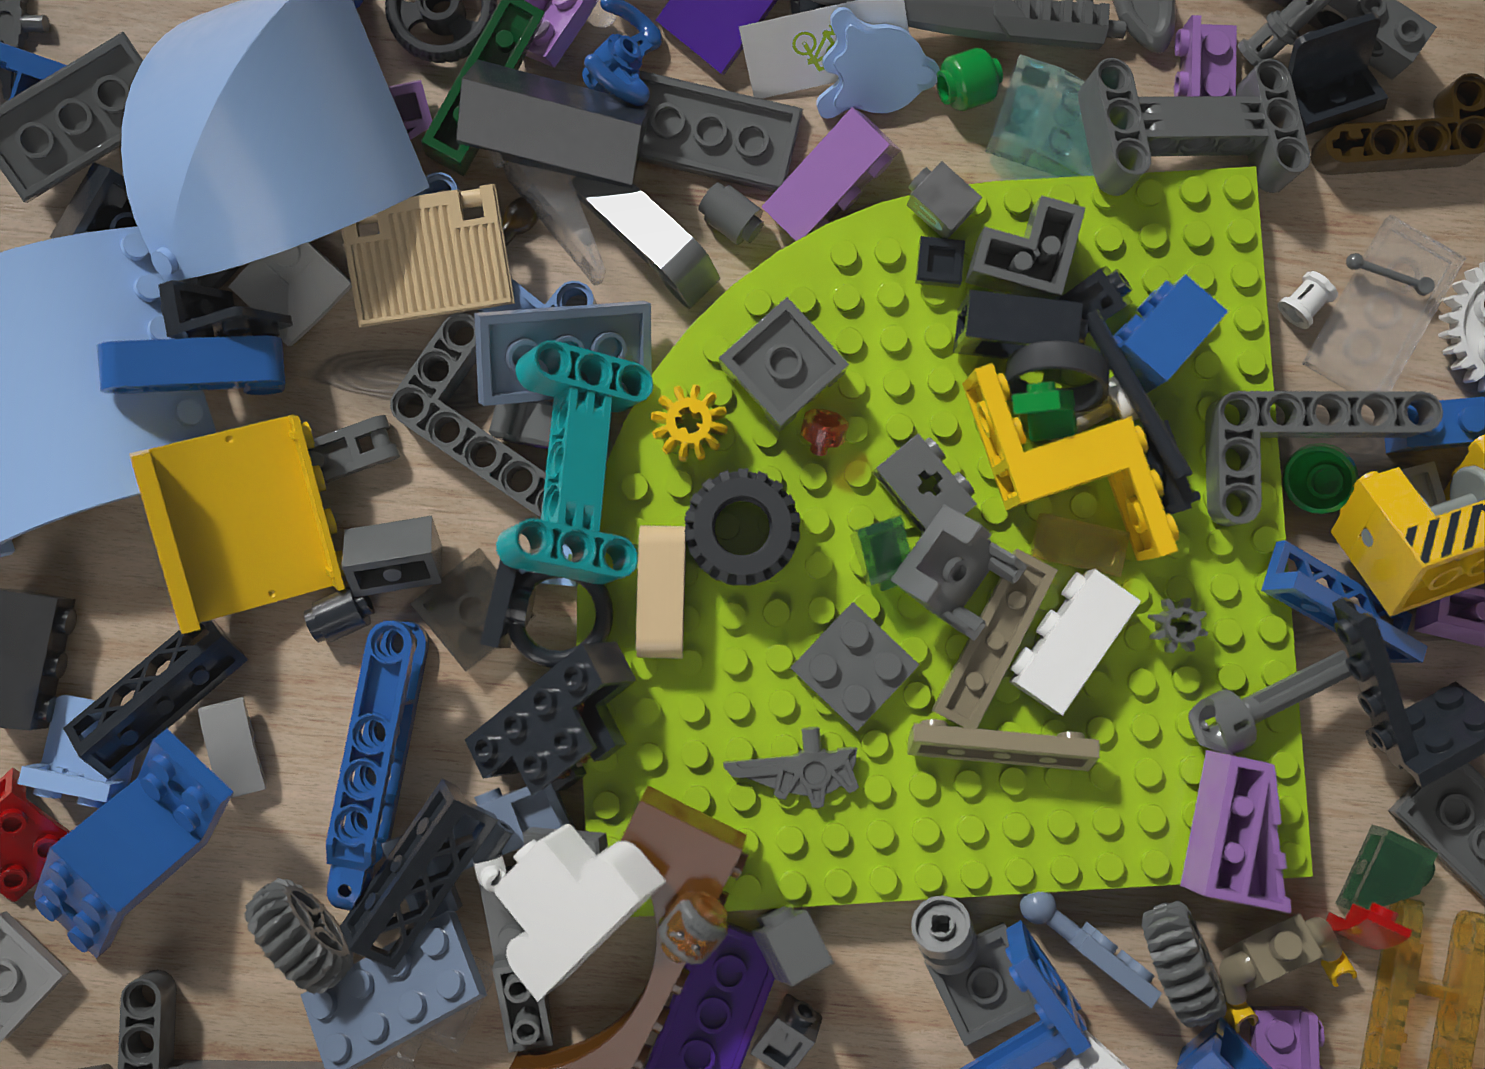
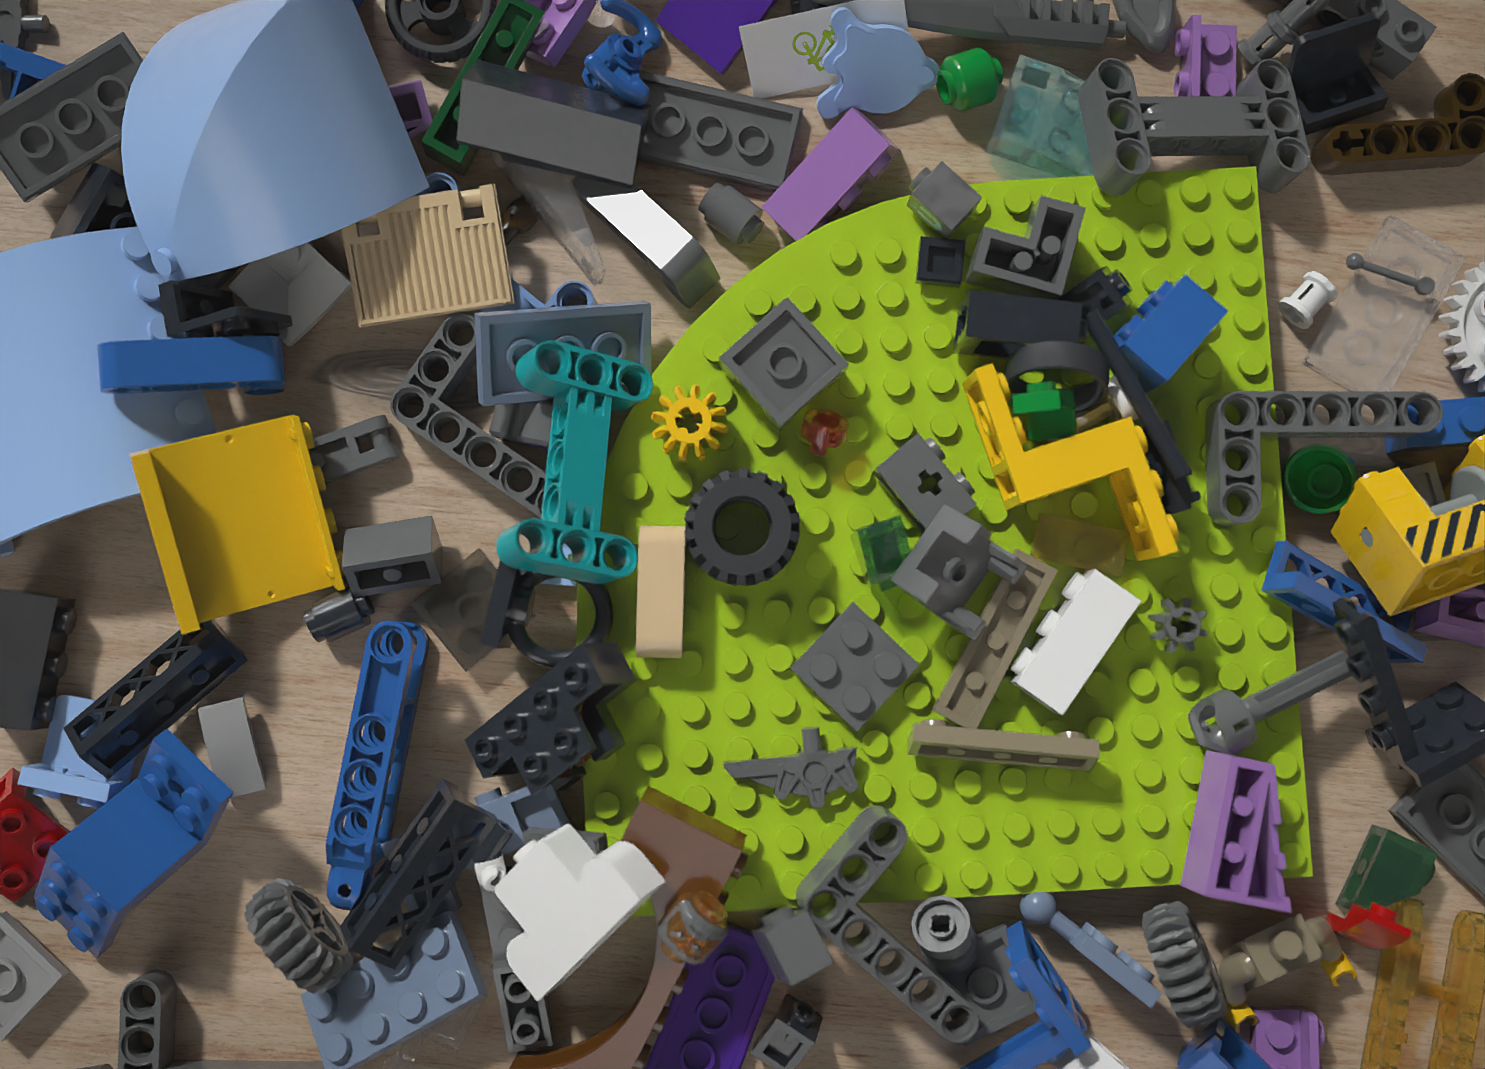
(874, 939): none -> dark grey beam

